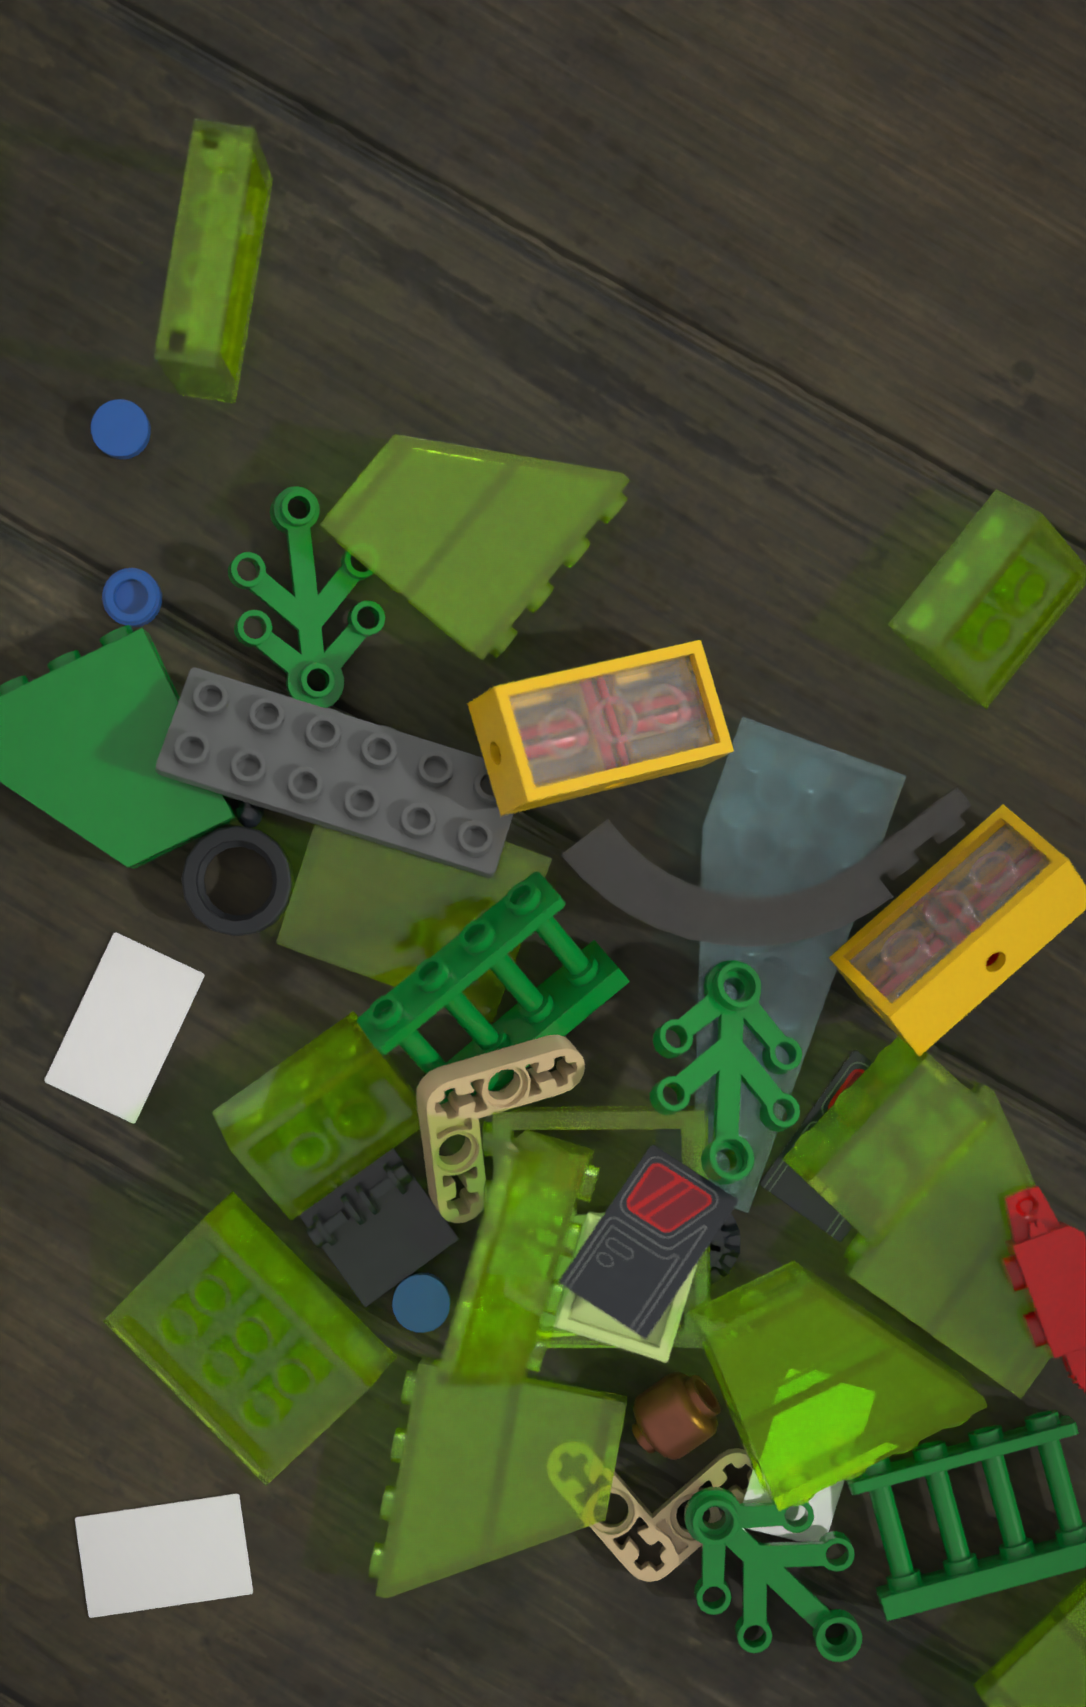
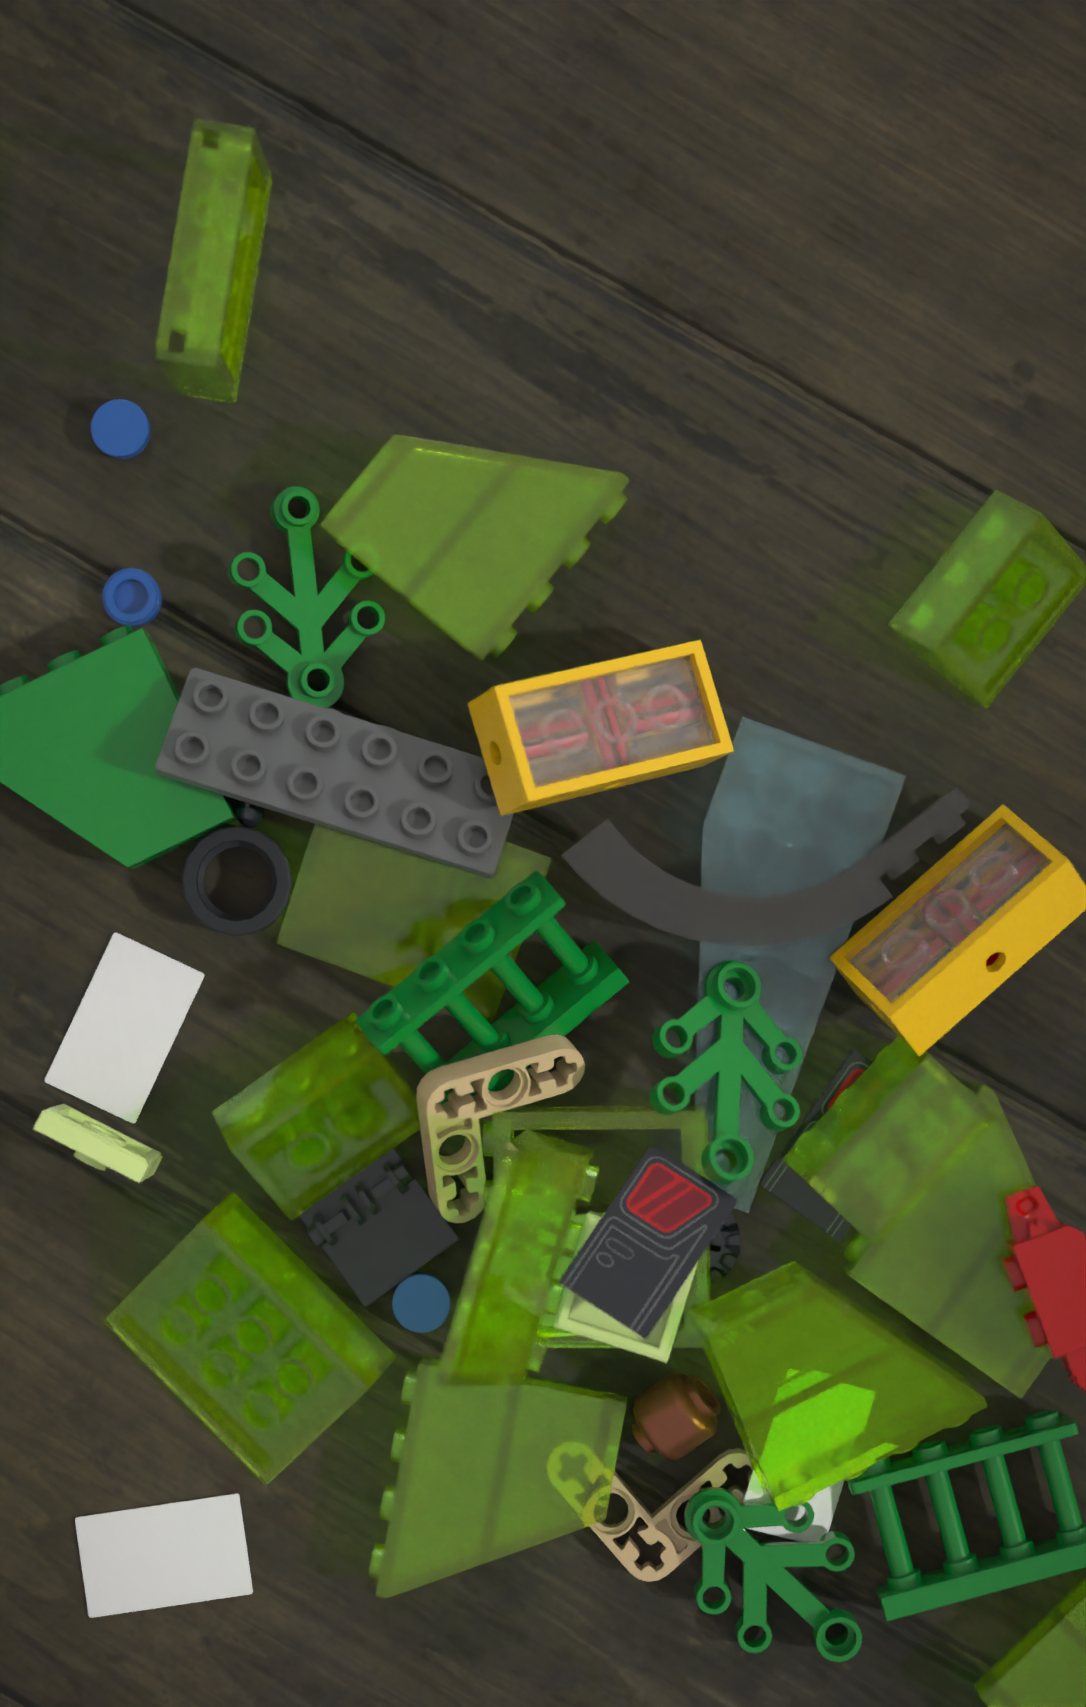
(98, 1143): none -> yellowish green plate

